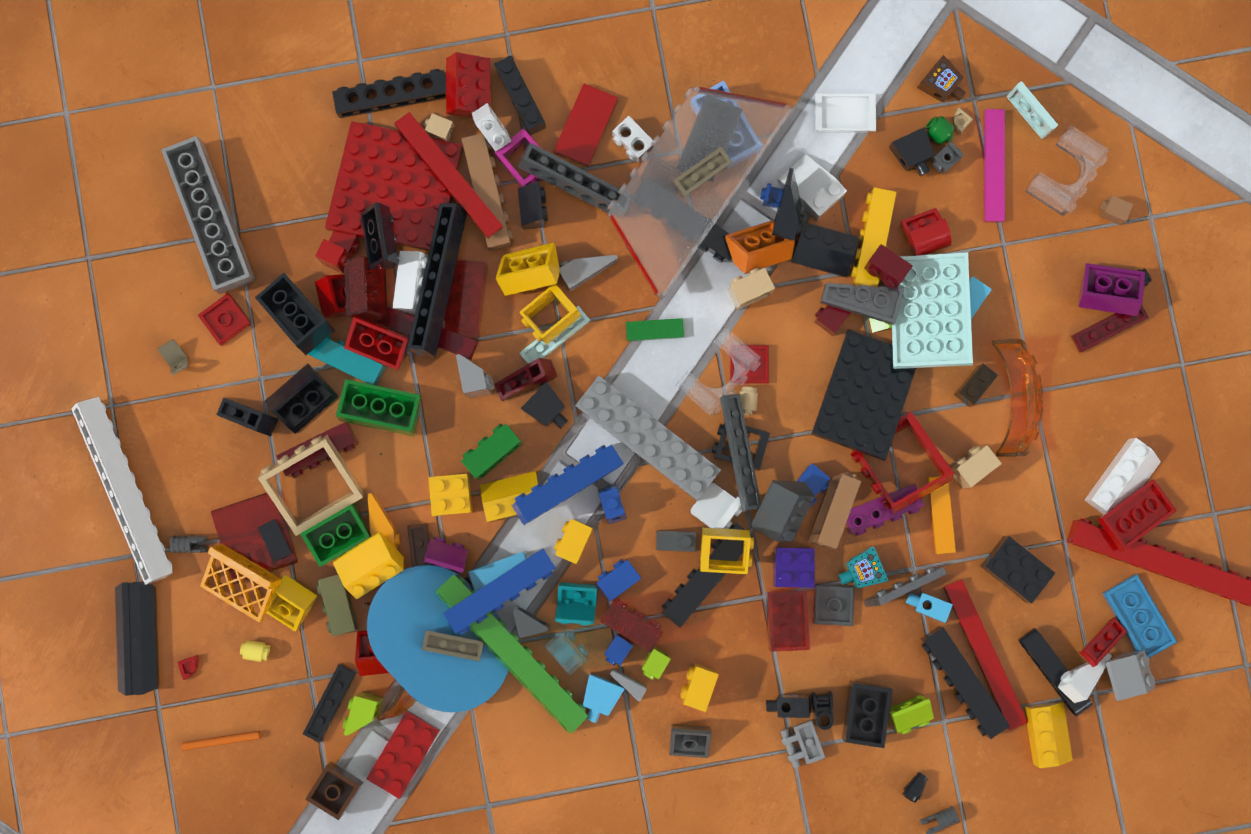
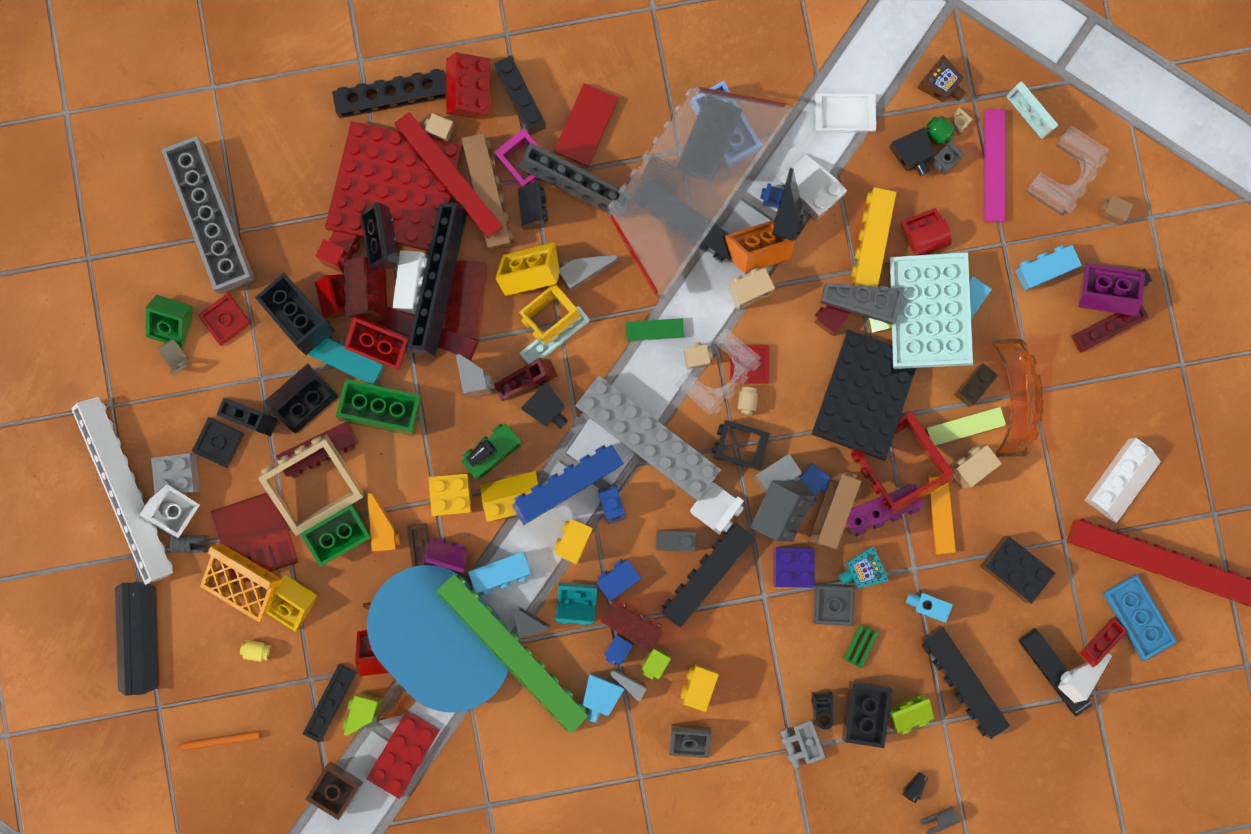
(168, 320): none -> green slope
(169, 510): none -> white slope
(176, 471): none -> light grey brick
(188, 666): red tile -> none
(218, 442): none -> black tile
(275, 540): black tile -> none
(337, 606): olive brick -> none
(369, 565): yellow slope -> none
(452, 646): dark tan plate -> none
(481, 452): none -> black cone
(491, 127): white brick -> none
(498, 591): blue brick -> none
(567, 650): clear light blue brick -> none
(637, 136): white brick -> none
(697, 355): none -> tan brick
(702, 171): dark tan plate -> none
(725, 566): yellow window -> none
(740, 452): dark grey tile -> none
(783, 470): none -> light grey brick
(787, 620): clear red brick -> none
(799, 704): black torso -> none
(825, 249): black slope -> none
(863, 640): none -> green tile
(888, 267): dark red brick -> none
(901, 588): flat silver wing -> none
(966, 426): none -> yellowish green tile
(985, 653): red tile -> none
(1047, 267): none -> medium azure brick
(1048, 734): yellow slope -> none
(1130, 674): light grey slope -> none
(1137, 515): red plate -> none

